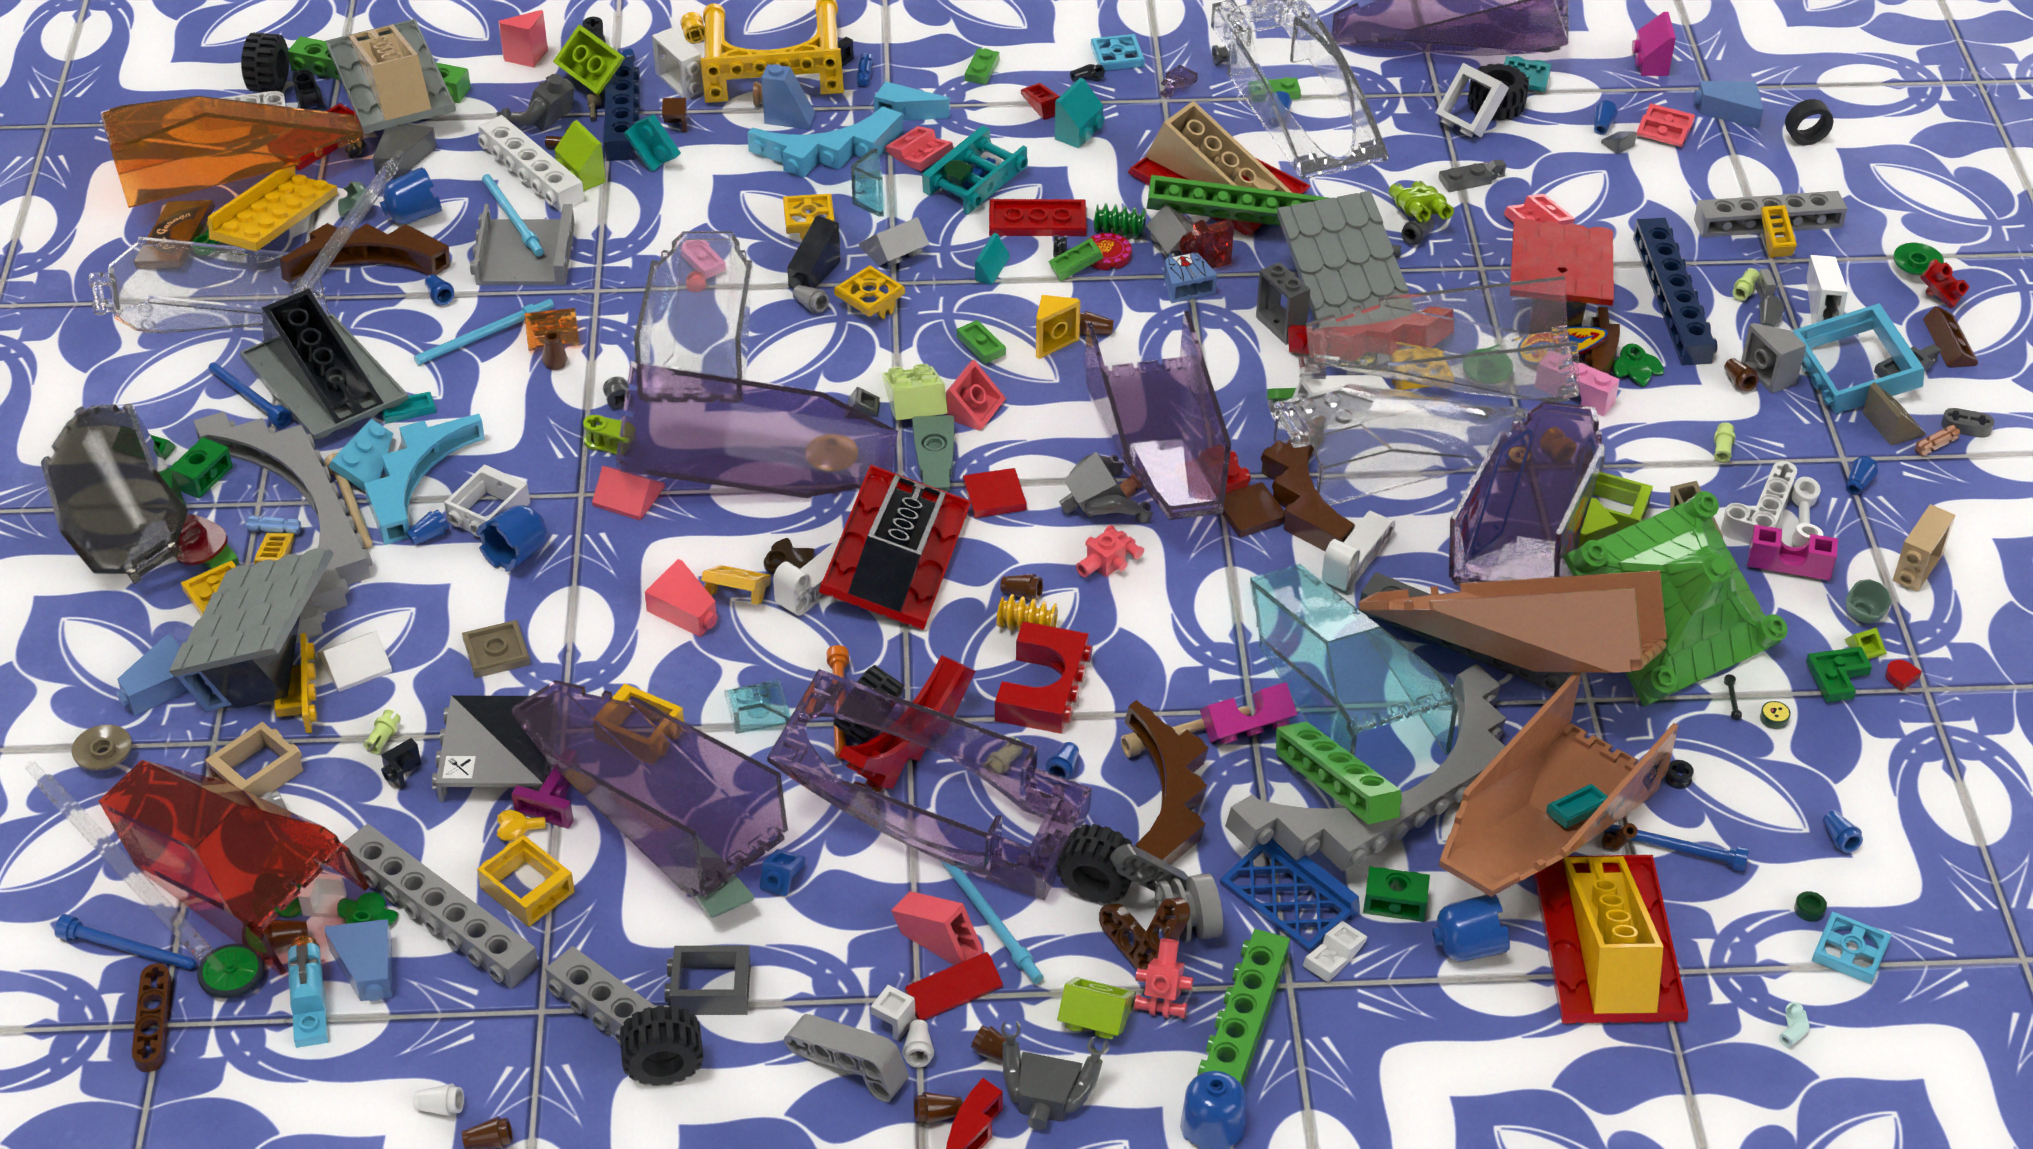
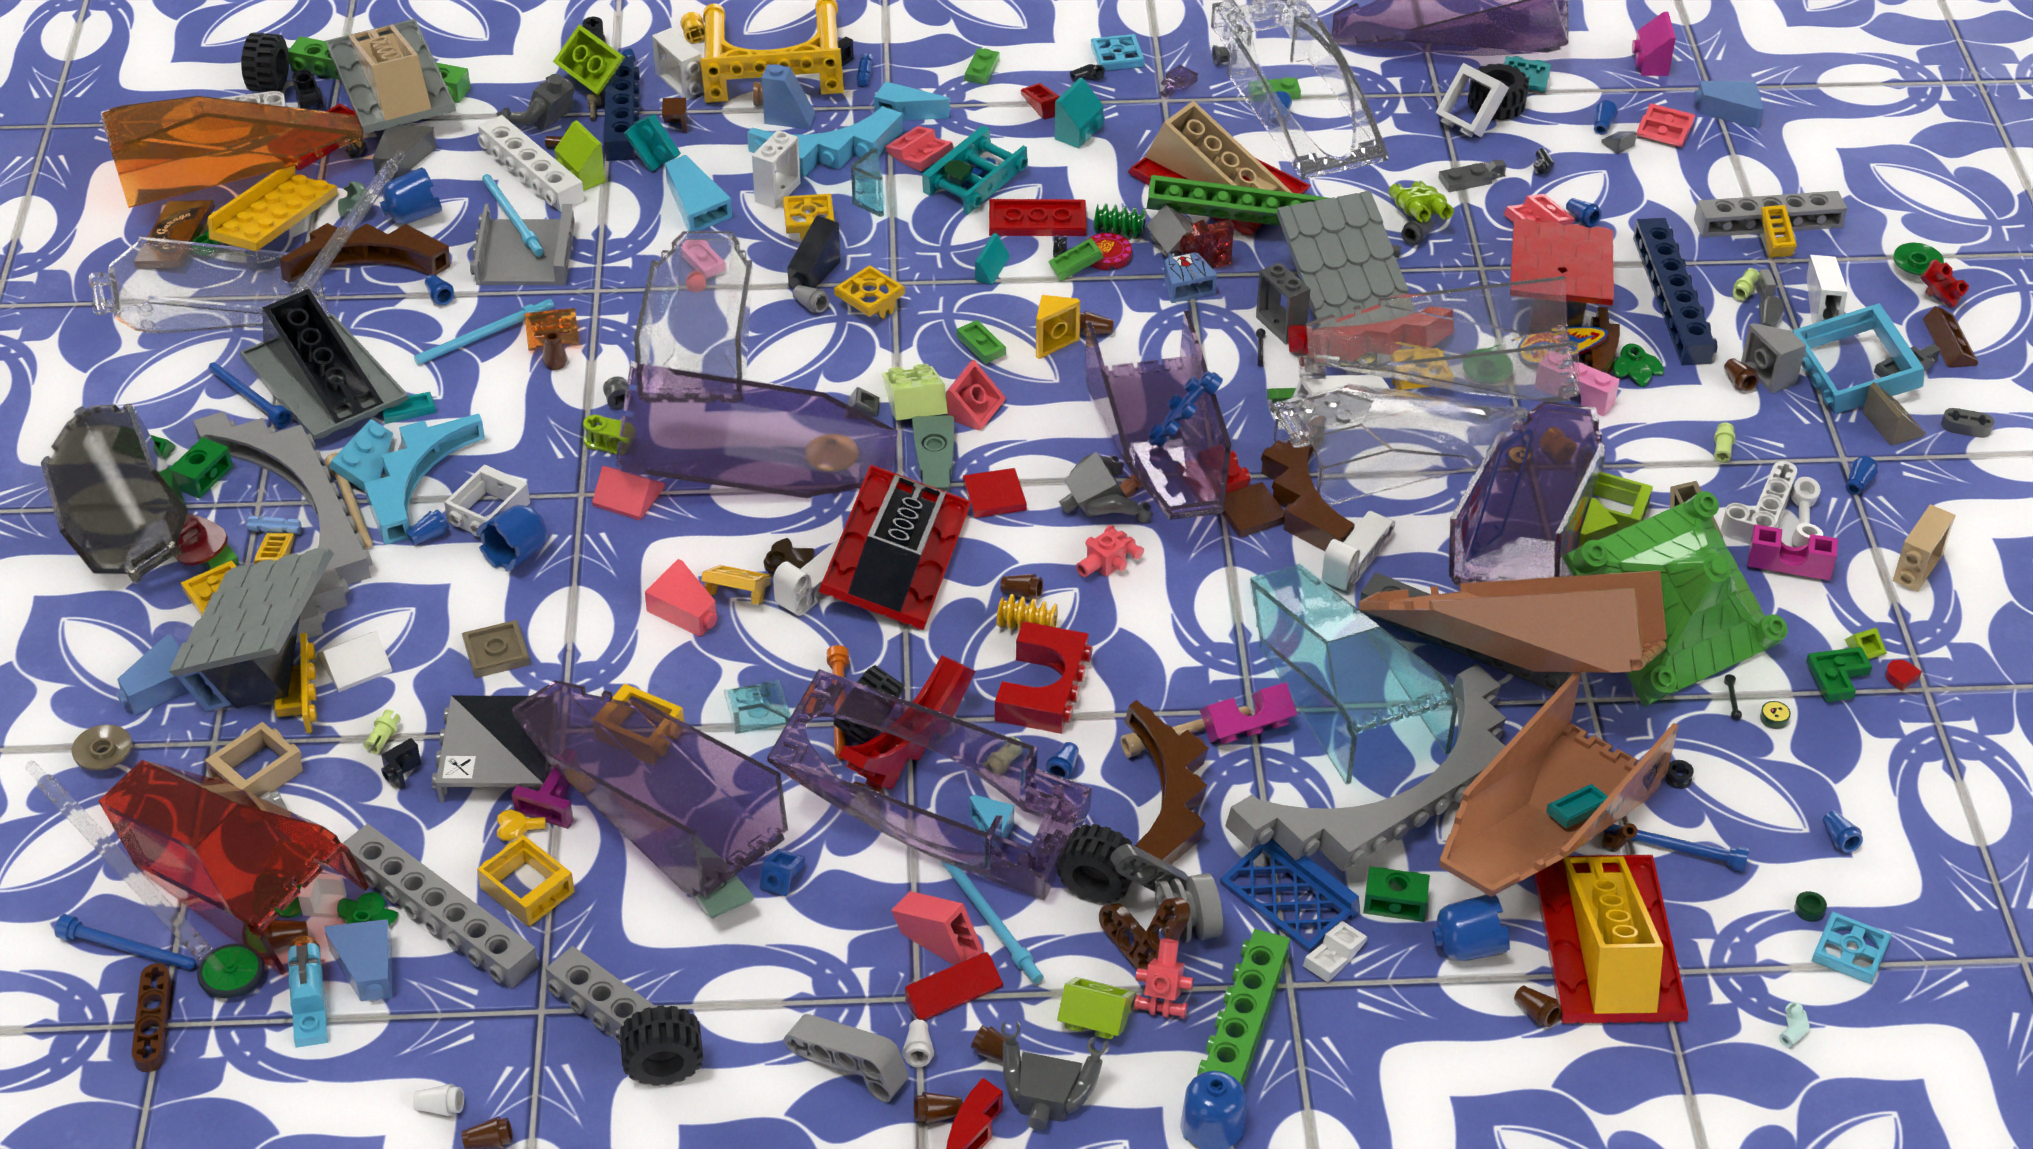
(524, 38): coral slope -> none
(696, 195): none -> medium azure slope
(710, 1000): dark grey window -> none
(784, 151): none -> white window
(895, 1009): white panel -> none
(896, 242): light grey slope -> none
(984, 810): none -> medium azure slope
(1183, 408): none -> blue plant
(1260, 333): none -> black hinge
(1338, 772): bright green brick -> none
(1539, 1006): none -> reddish brown cone
(1545, 162): none -> black arm
(1585, 212): none -> blue cone
(1816, 132): black tyre -> none
(1868, 601): sand green hair -> none
(1937, 440): nougat axle -> none

